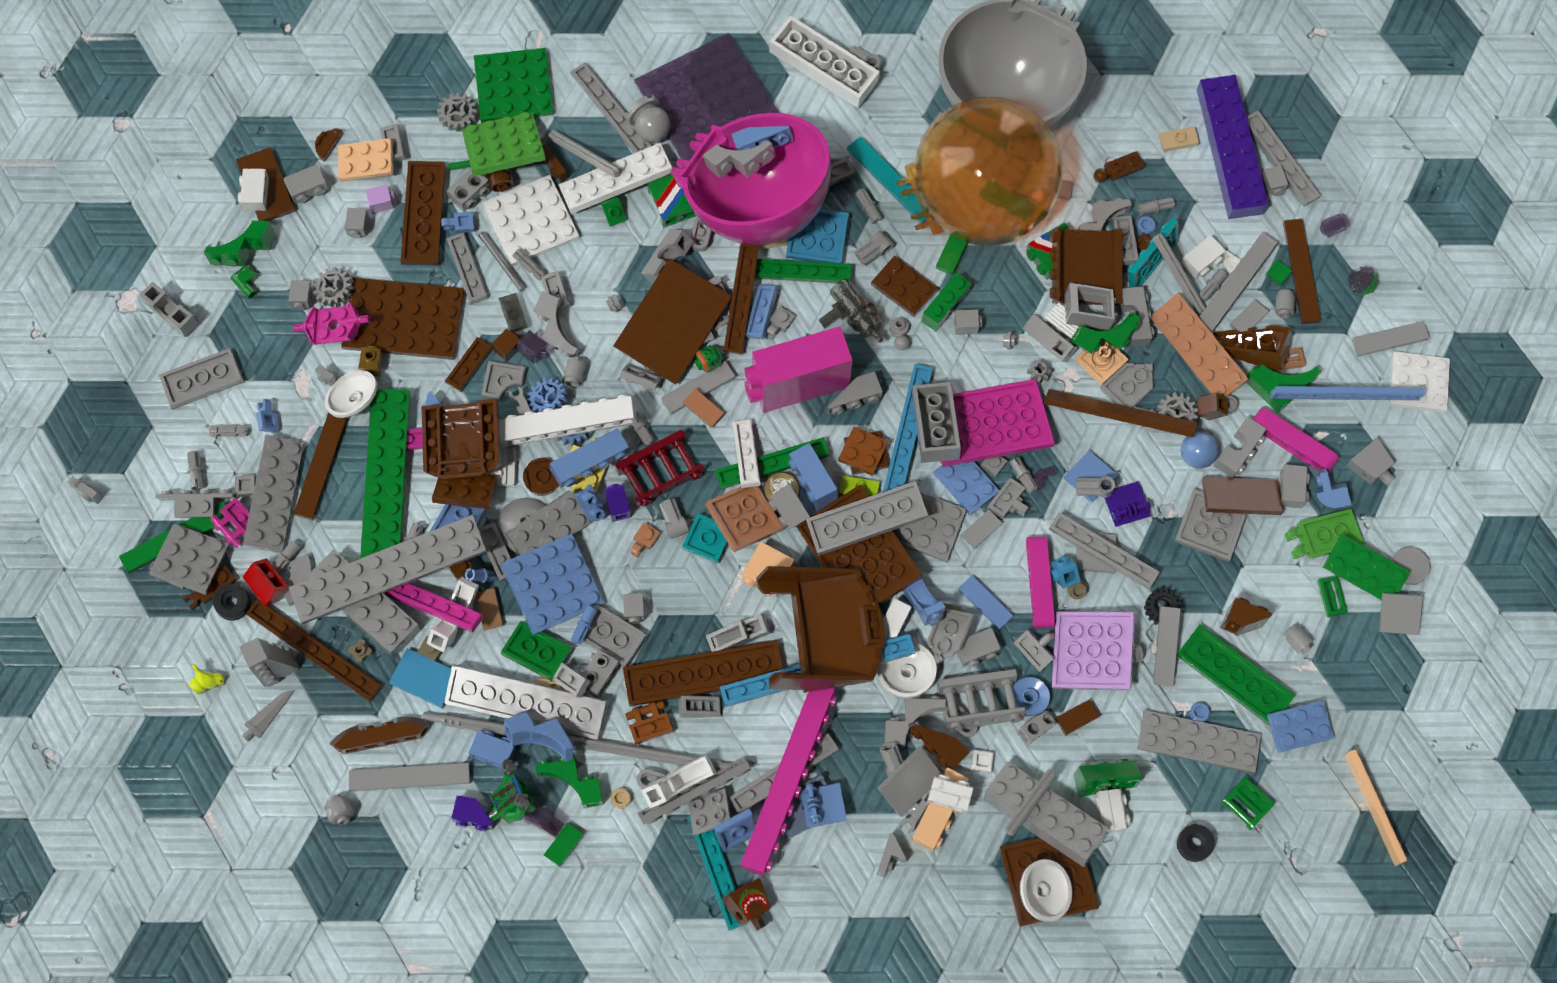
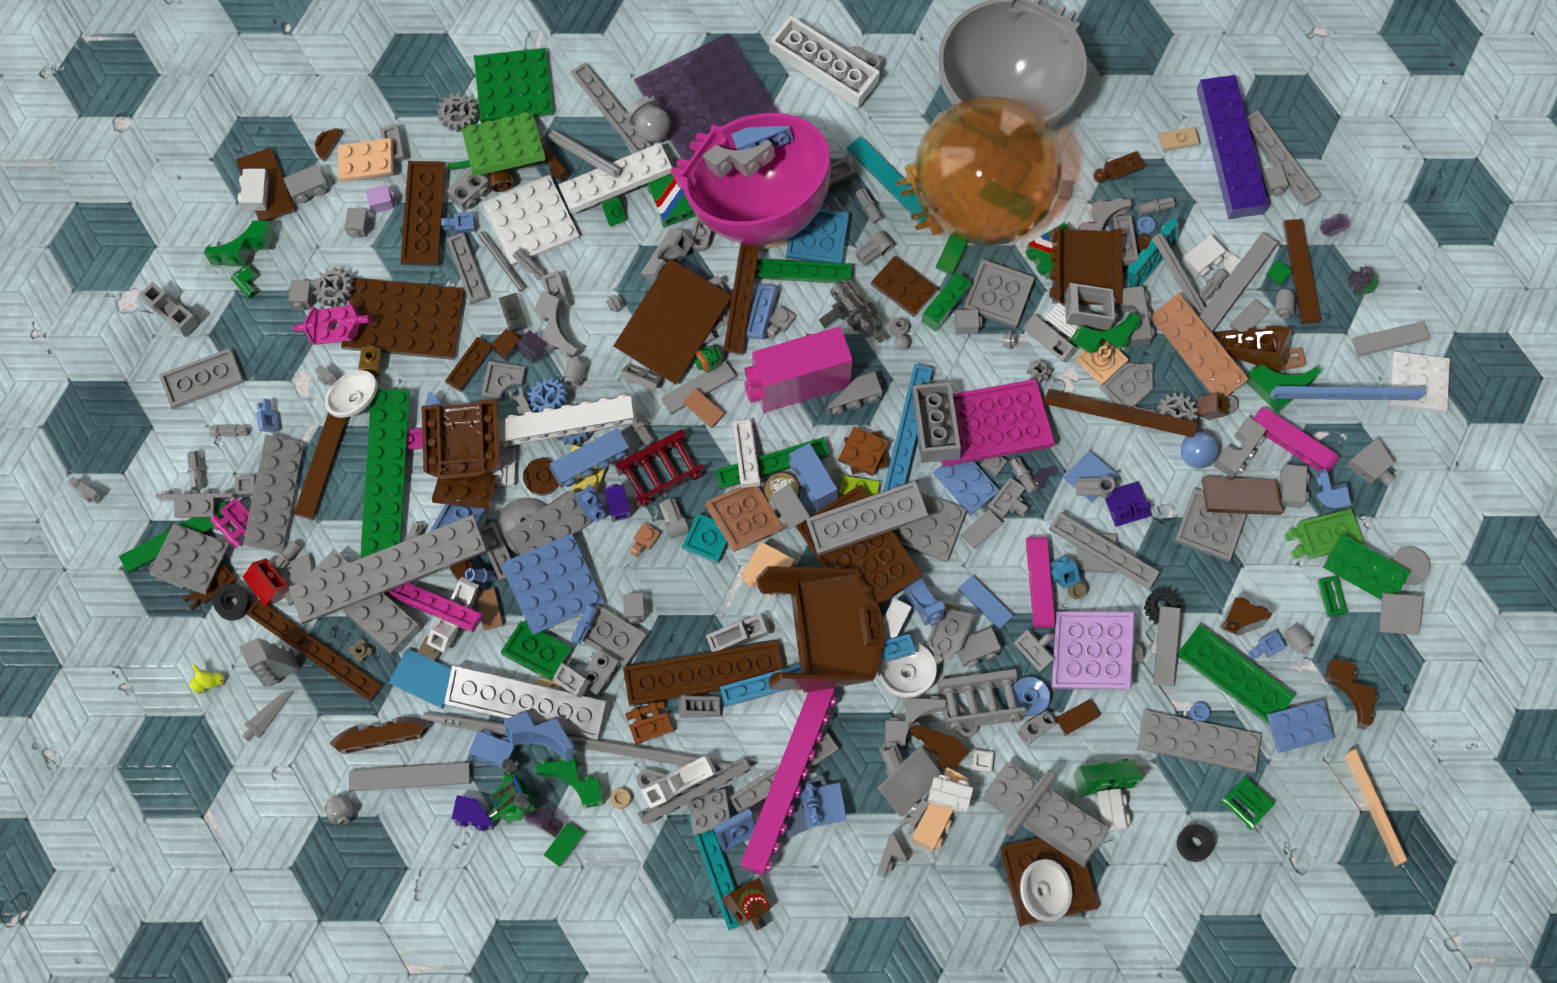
(999, 293): none -> light grey plate
(1269, 645): none -> medium blue plate
(1363, 697): none -> reddish brown arch

